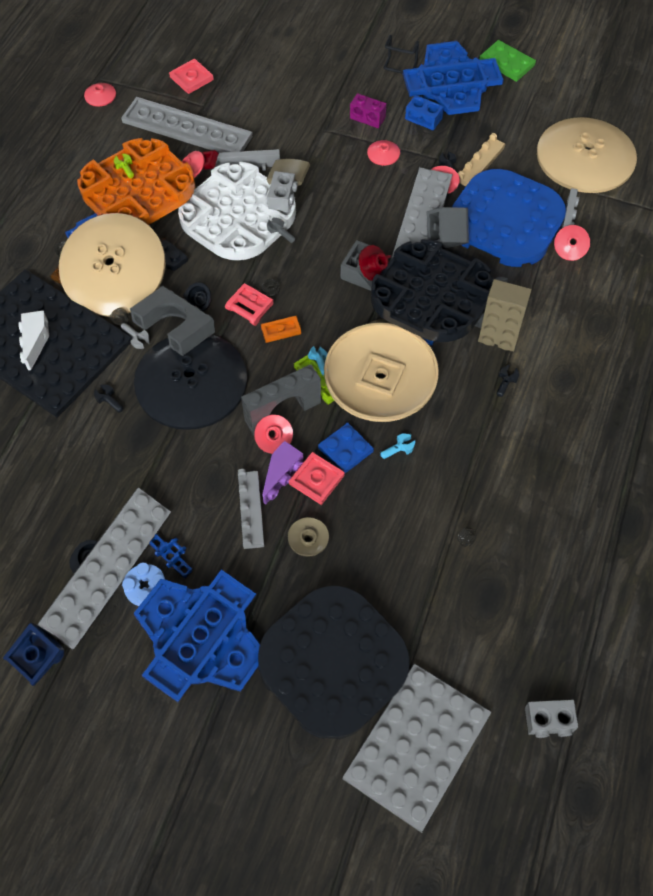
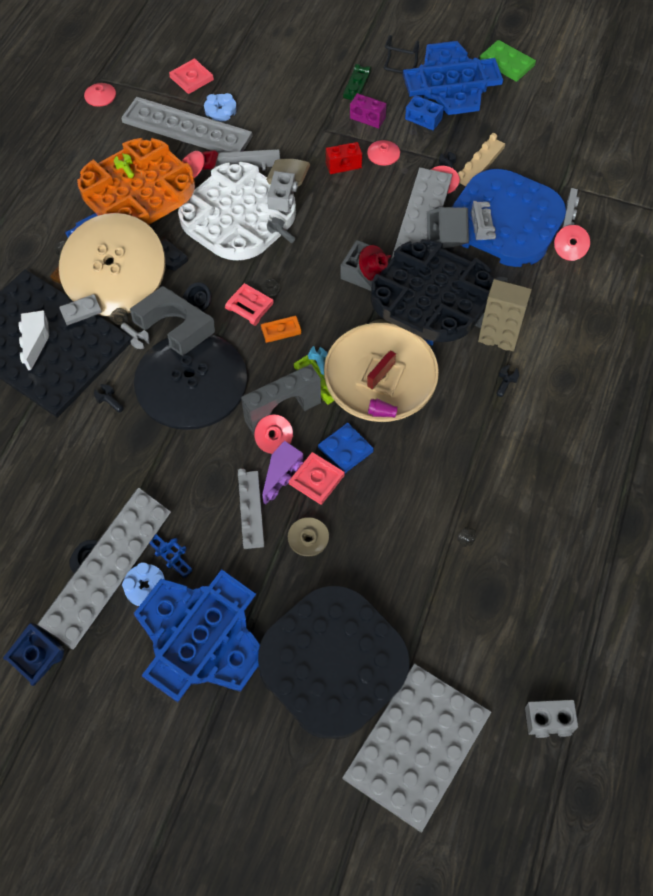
(80, 309): none -> light grey plate
(220, 100): none -> light blue plate
(343, 158): none -> red brick
(357, 81): none -> dark green plate
(380, 408): none -> magenta cone
(381, 369): none -> dark red tile
(408, 448): medium azure bar -> none
(482, 221): none -> light grey hinge
(571, 165): tan dish -> none

